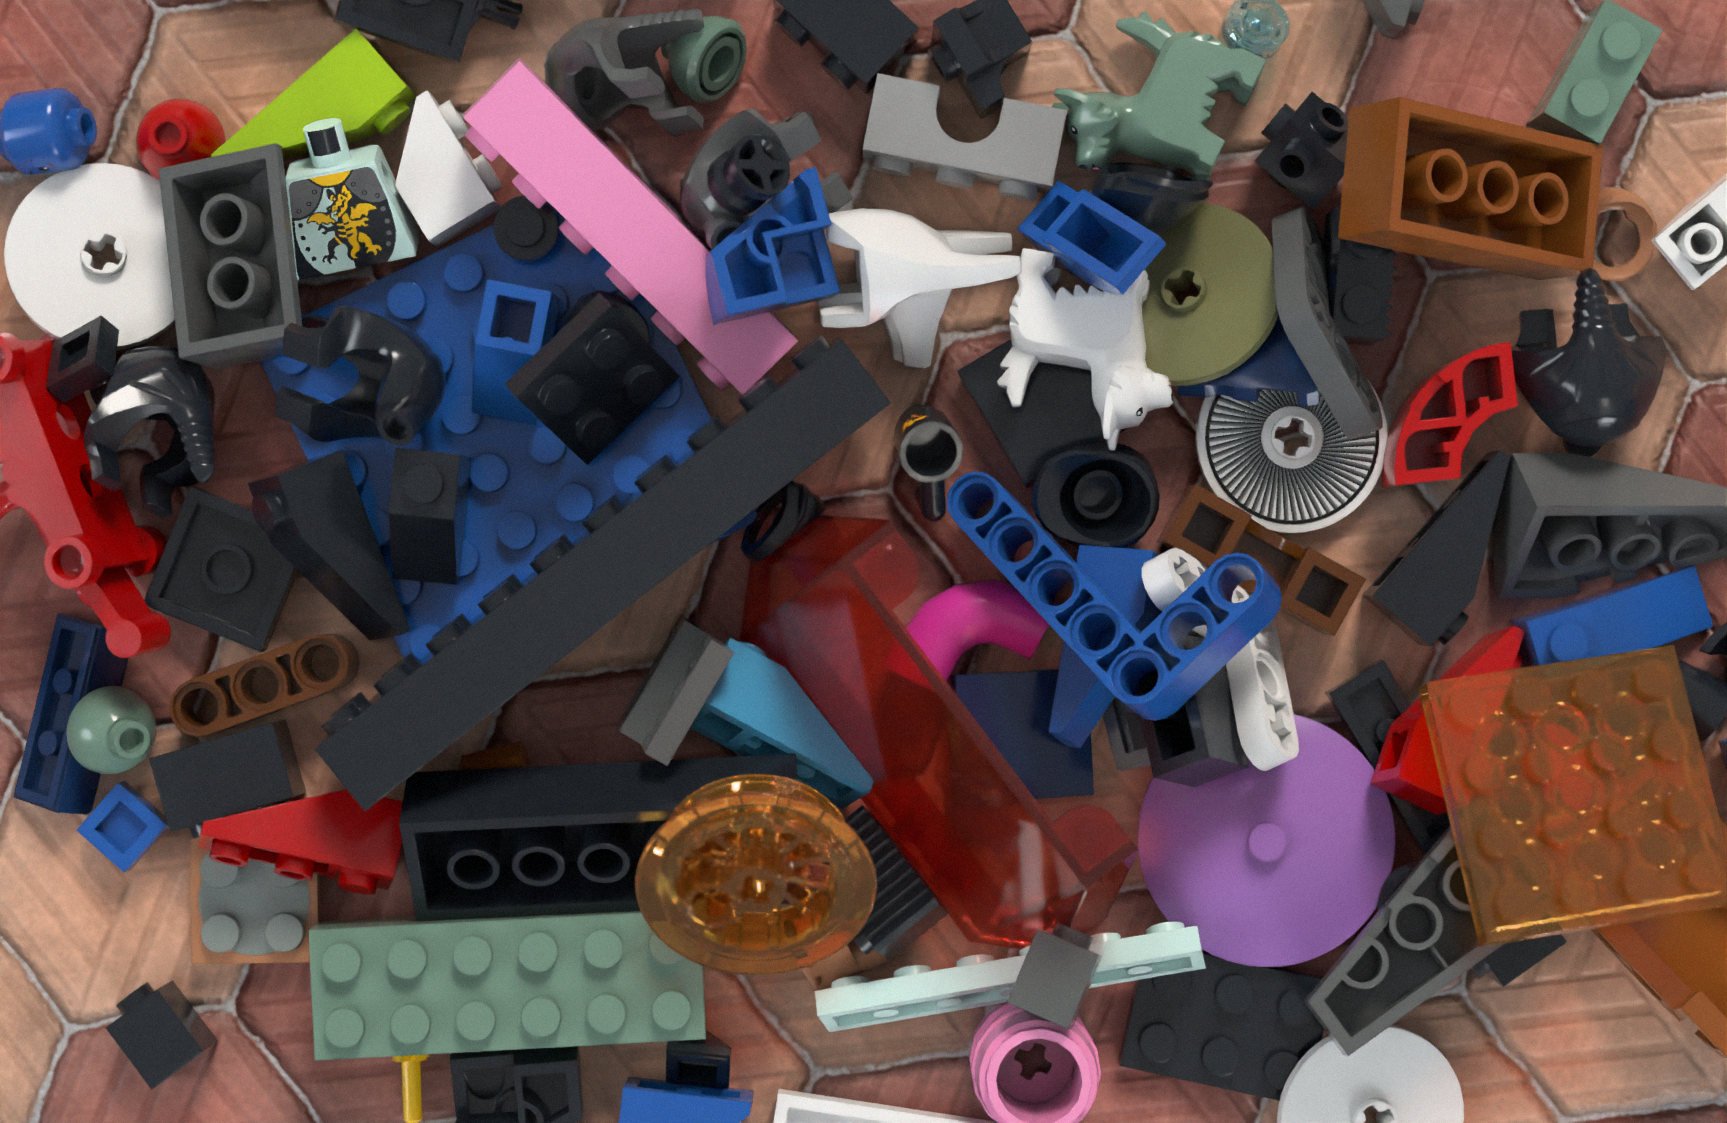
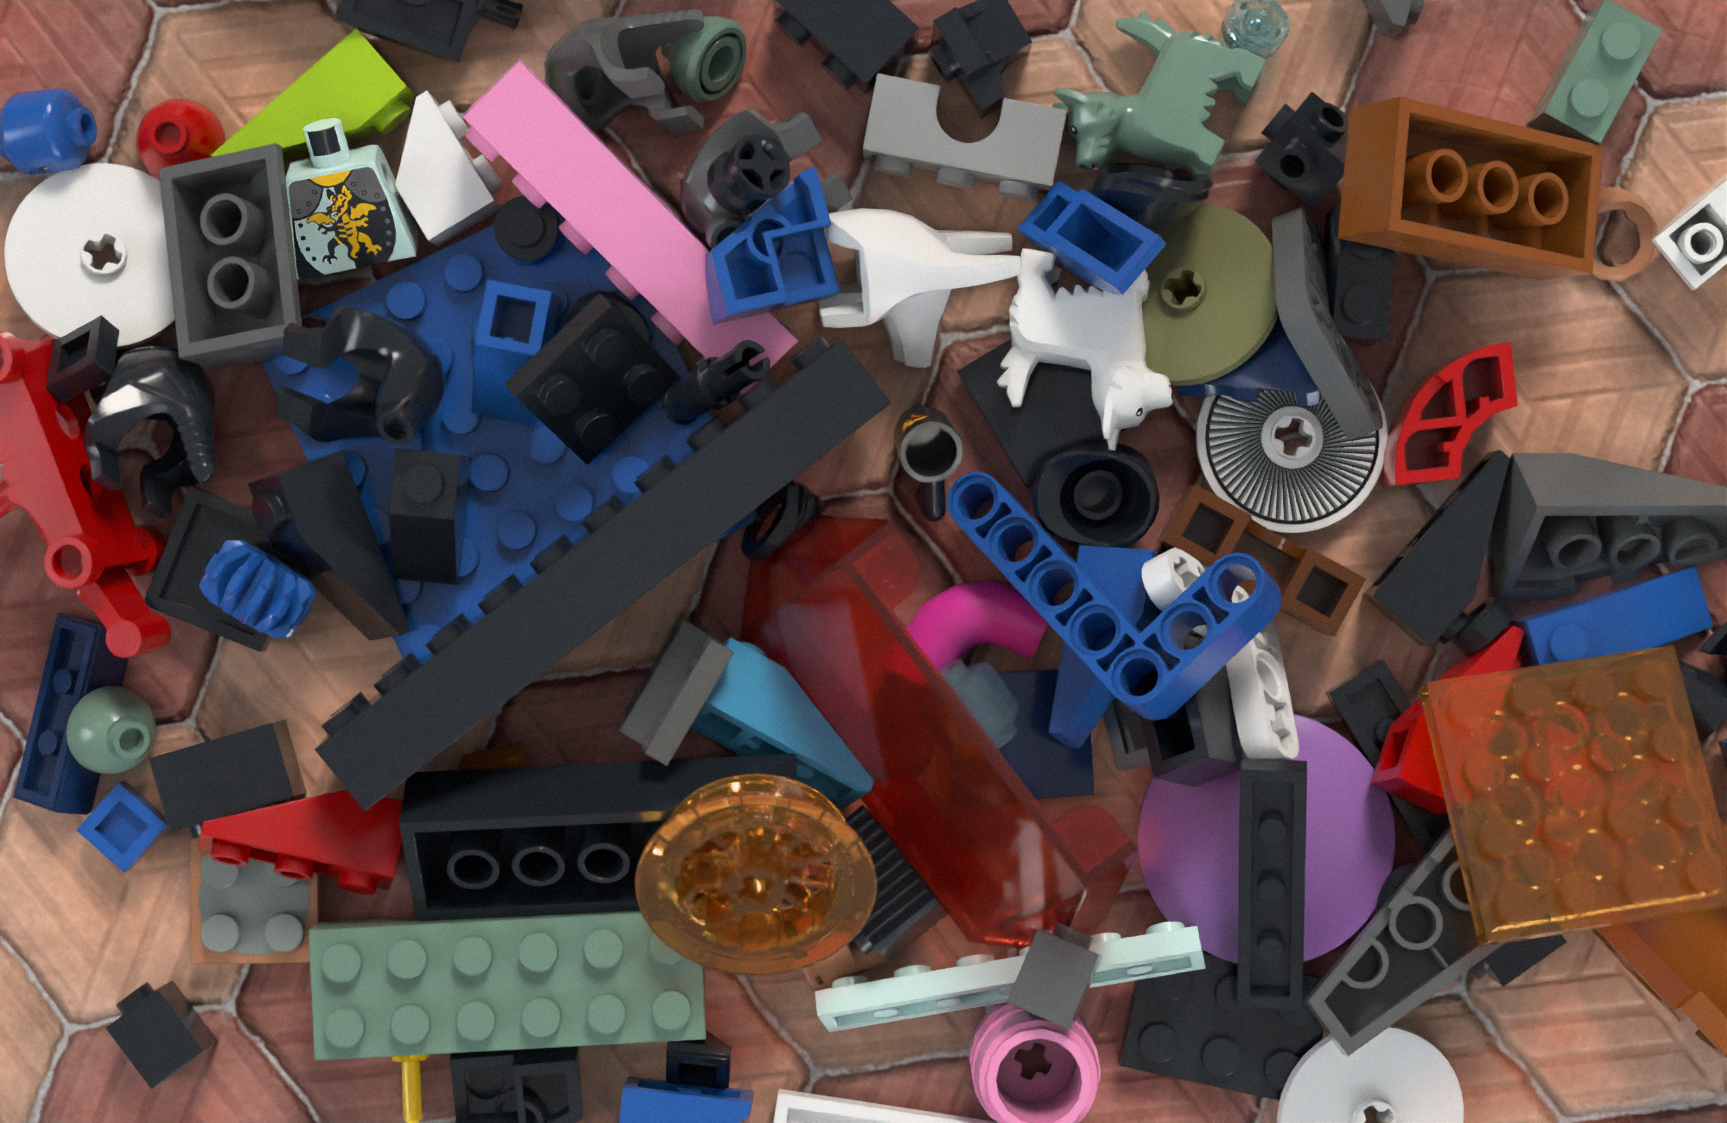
(235, 691): reddish brown beam -> none
(257, 589): none -> blue gear
(716, 382): none -> black pin
(985, 698): none -> clear light blue head
(1271, 883): none -> black plate
(1483, 625): none -> black tile
(1598, 380): black piece -> none

